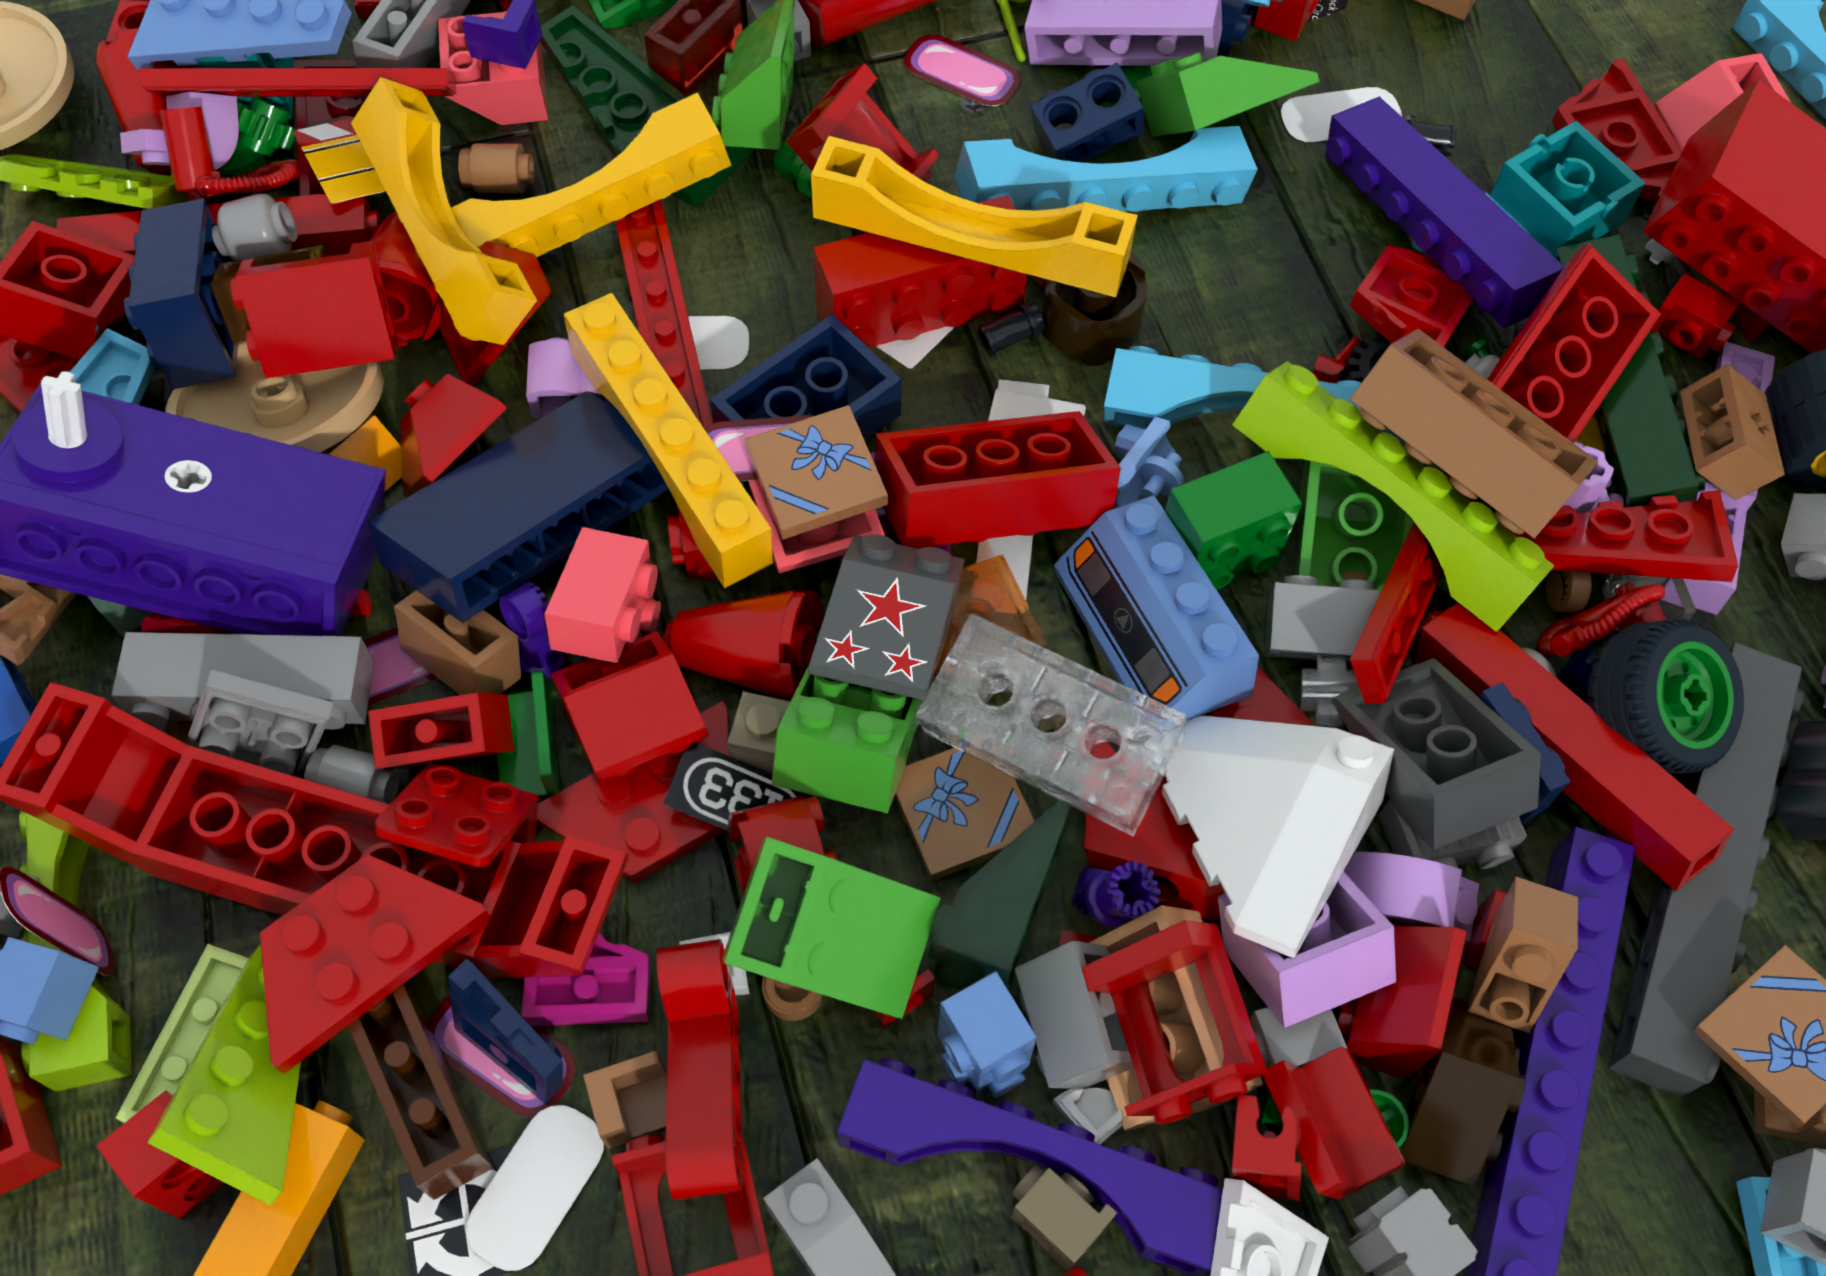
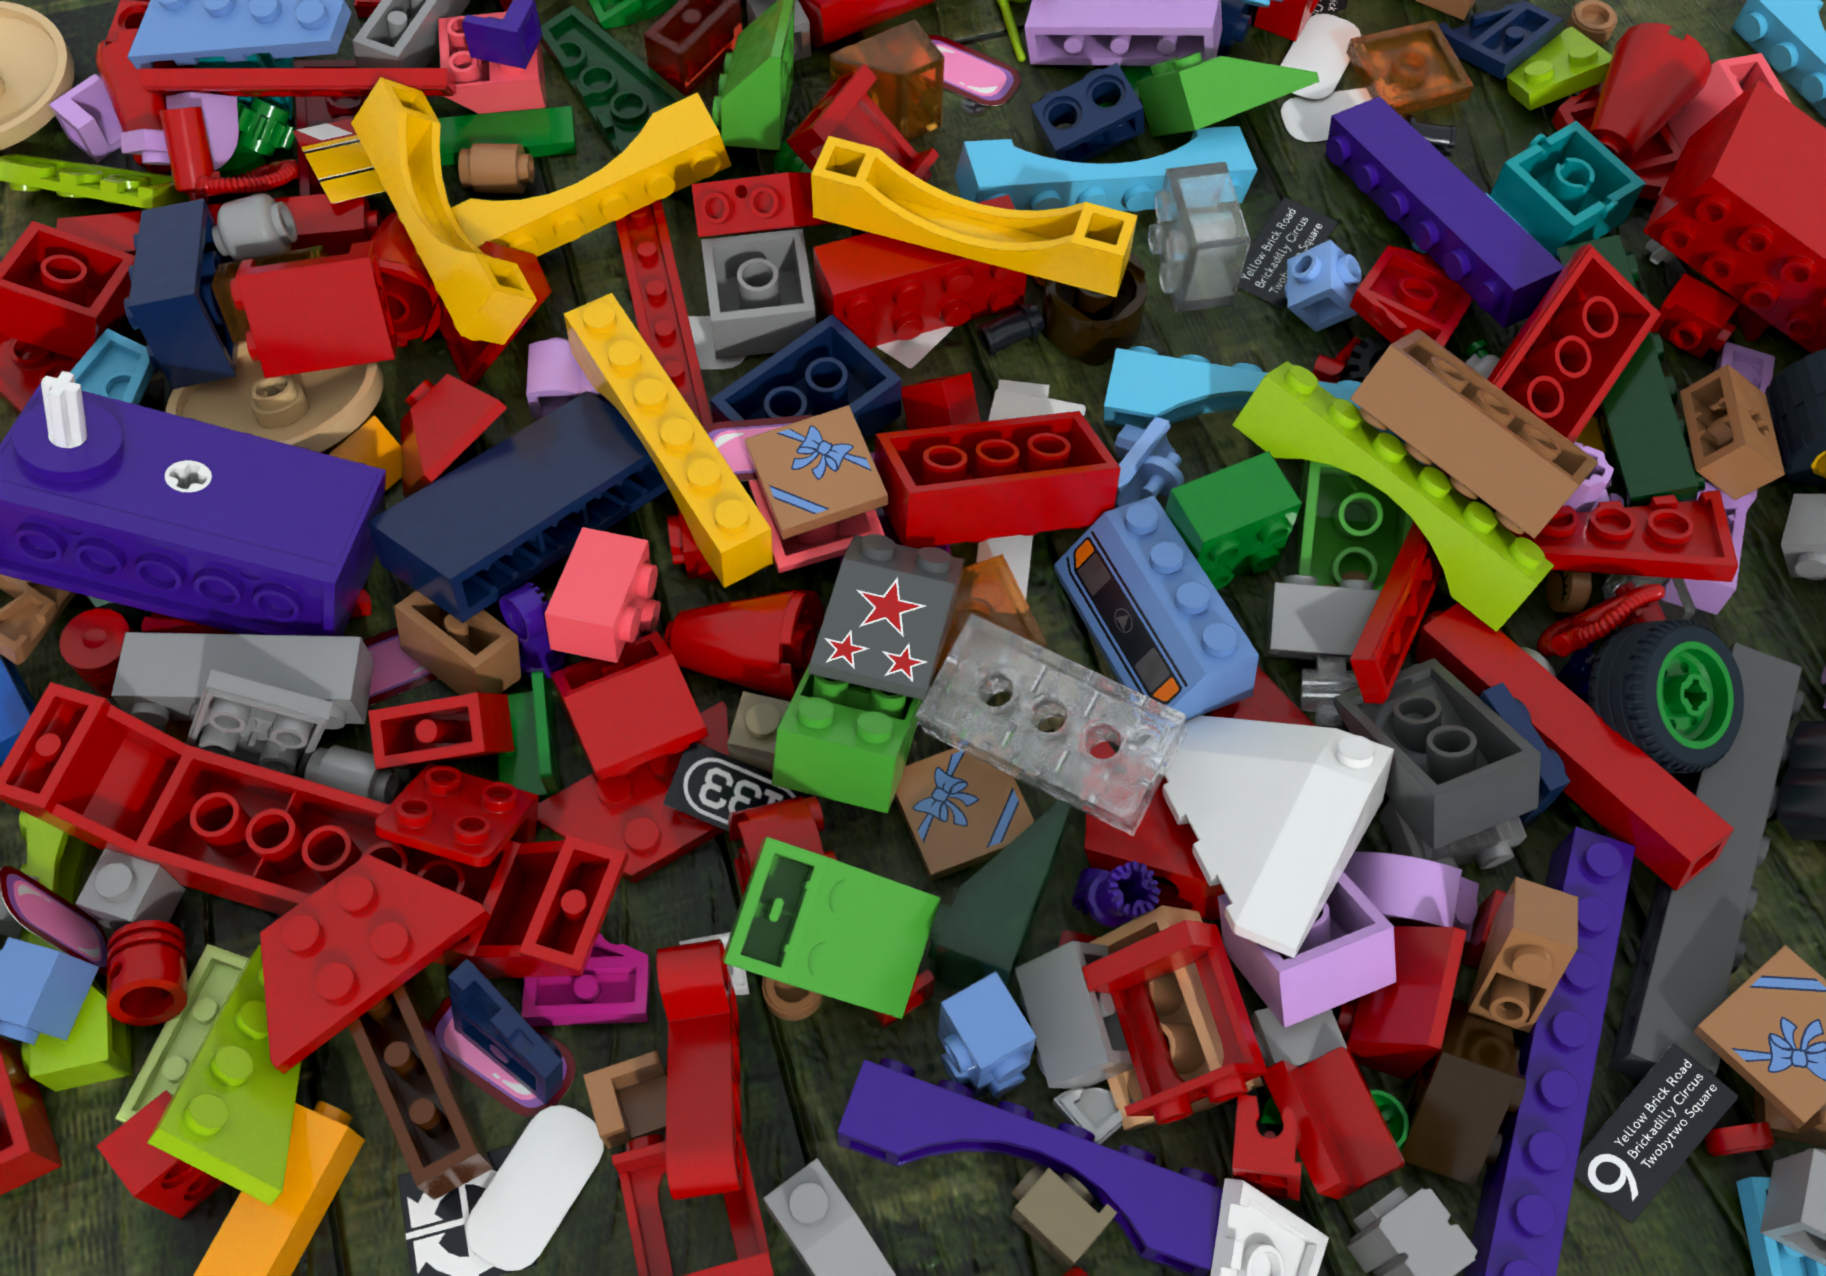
(89, 118): none -> lavender panel
(93, 647): none -> red piece
(128, 891): none -> light grey brick
(146, 973): none -> red piece
(538, 130): none -> green tile
(754, 204): none -> red window
(758, 291): none -> light grey brick
(907, 74): none -> clear orange slope
(940, 402): none -> red panel
(1199, 237): none -> clear brick
(1286, 234): none -> black sticker
(1322, 50): none -> white sticker
(1322, 285): none -> light blue brick
(1410, 67): none -> clear orange plate
(1503, 37): none -> dark blue wing
(1558, 70): none -> lime wing
(1593, 20): none -> medium nougat tile
(1647, 86): none -> red cone
(1653, 1133): none -> black sticker
(1739, 1139): none -> red tile

